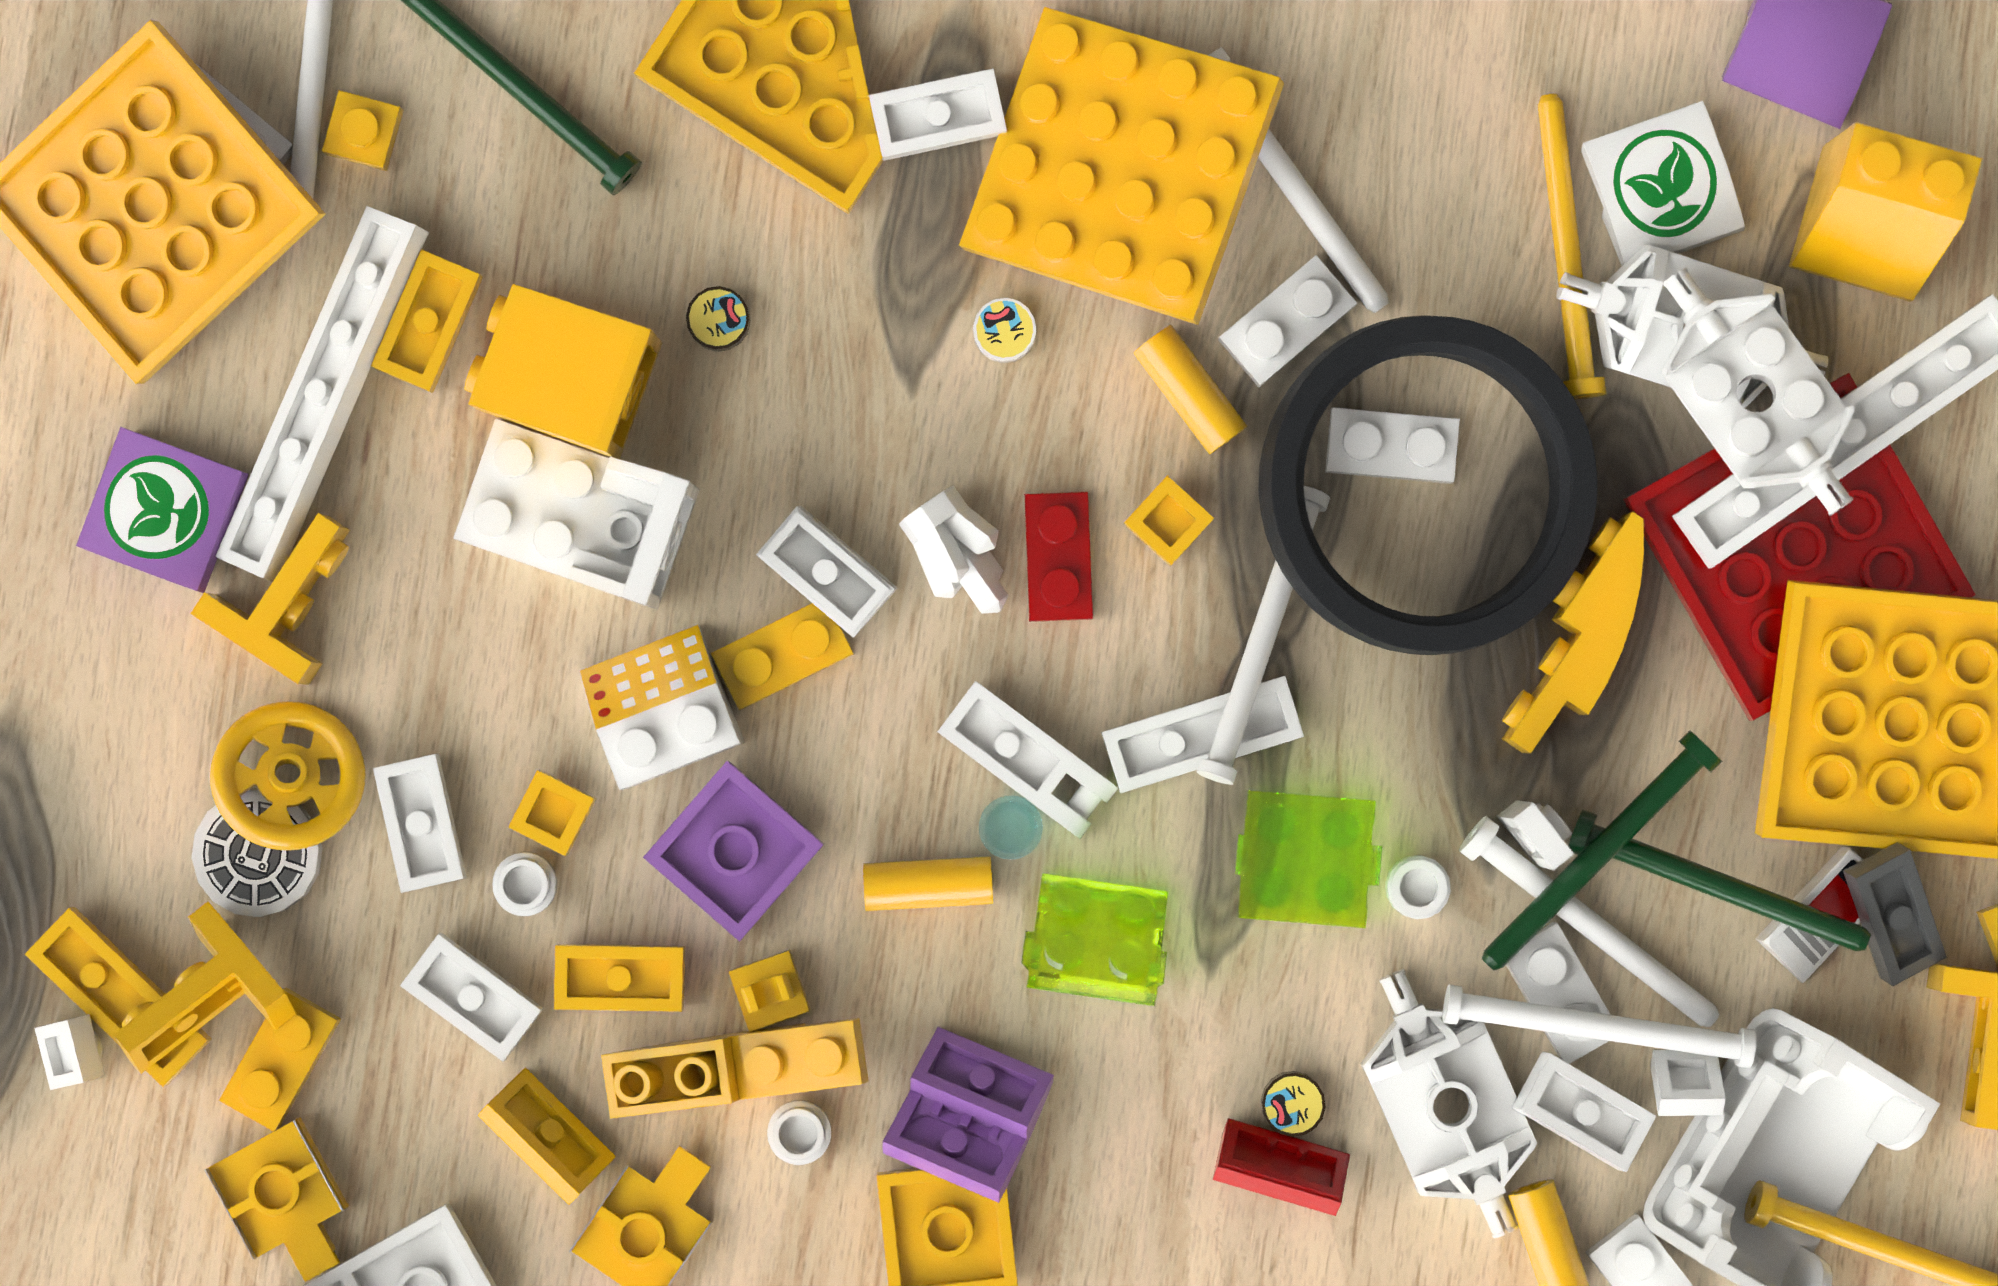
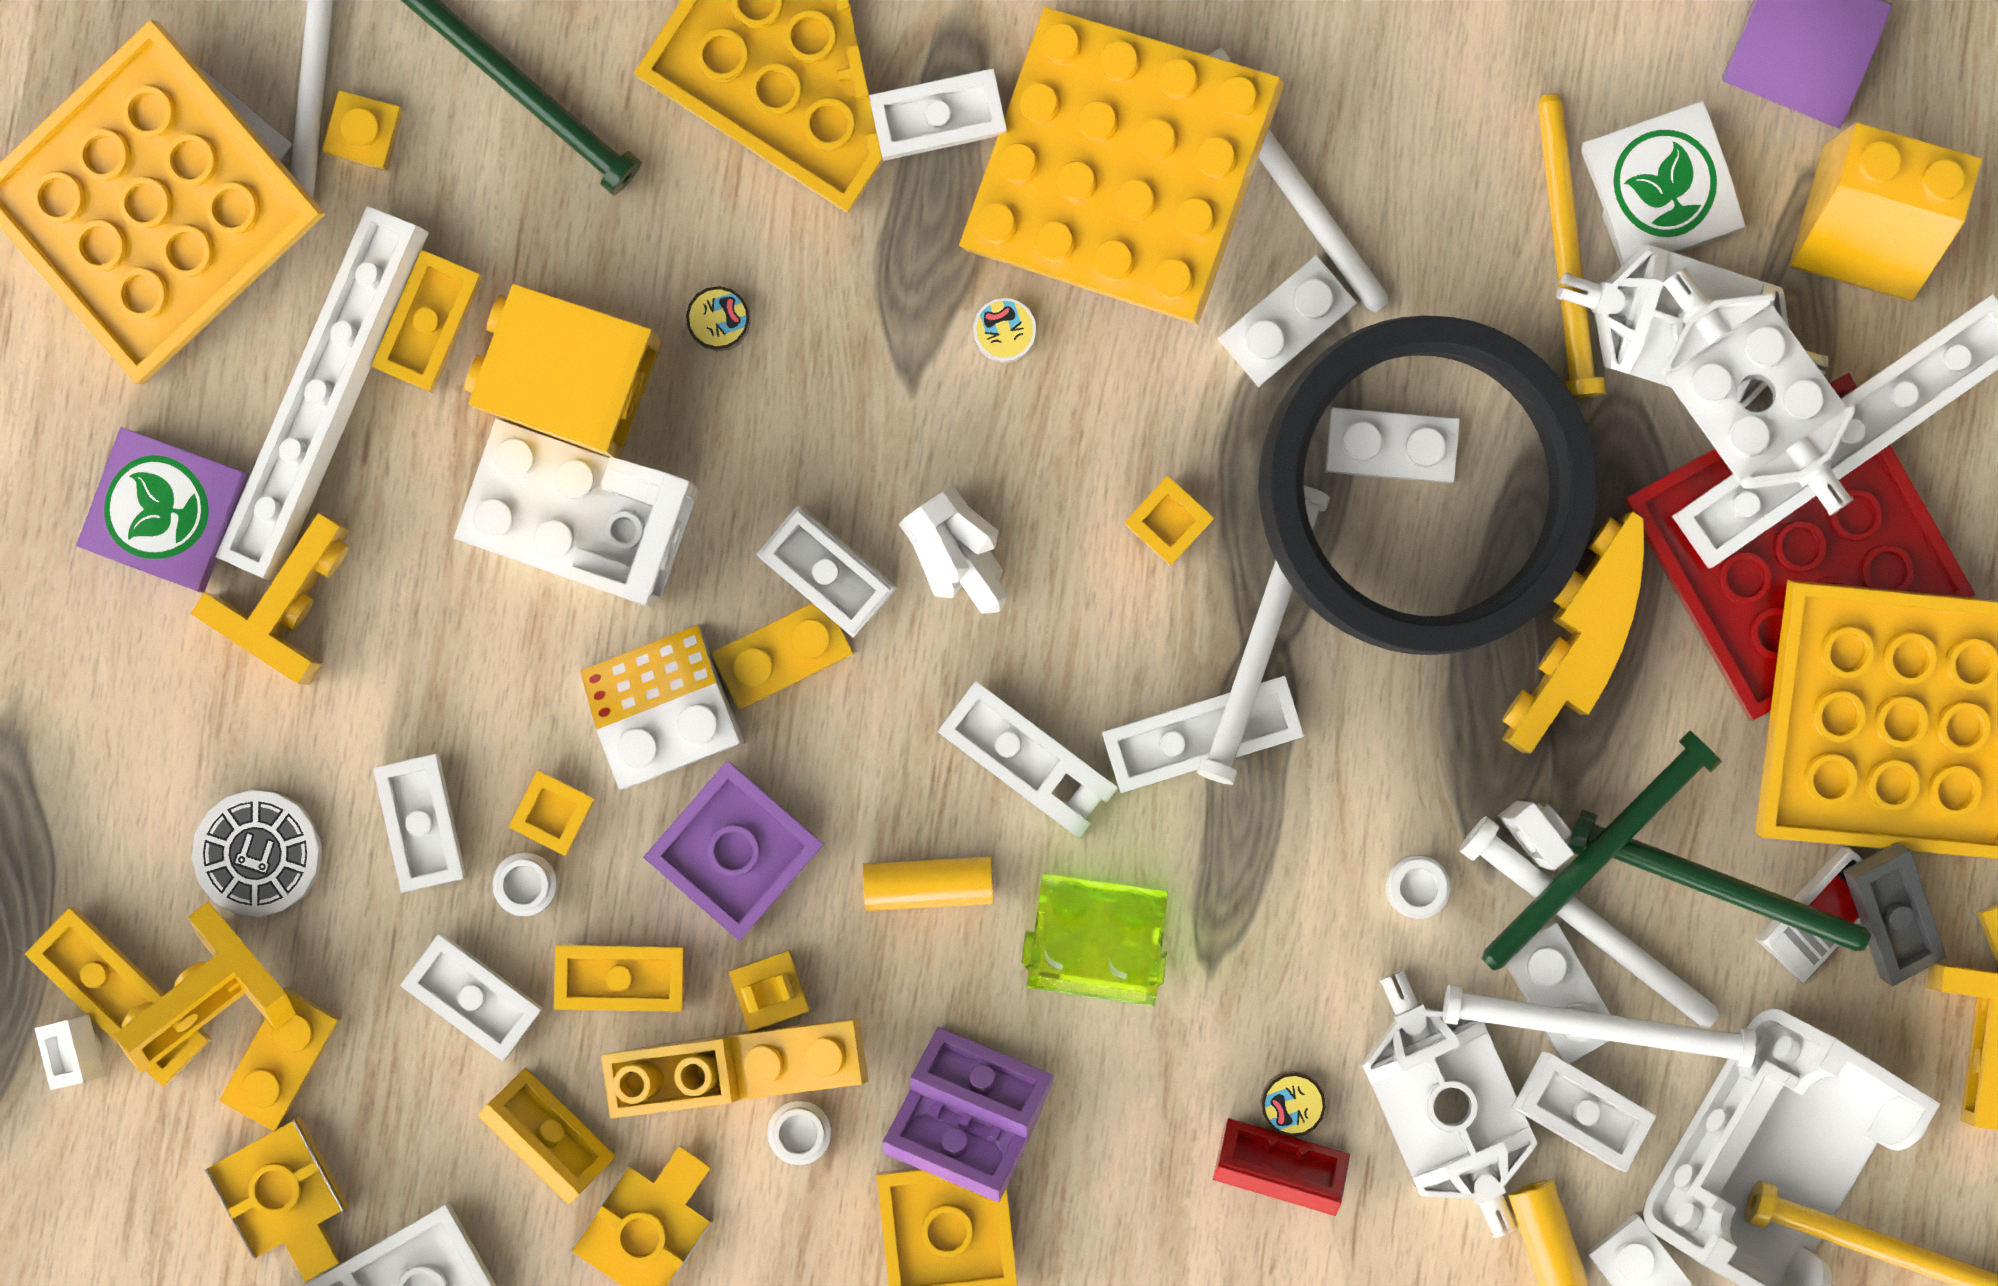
(274, 826): yellow plate -> none
(1010, 827): clear light blue plate -> none
(1058, 556): red plate -> none
(1190, 389): yellow piece -> none
(1307, 859): clear neon green piece -> none
(1687, 1083): white plate -> none

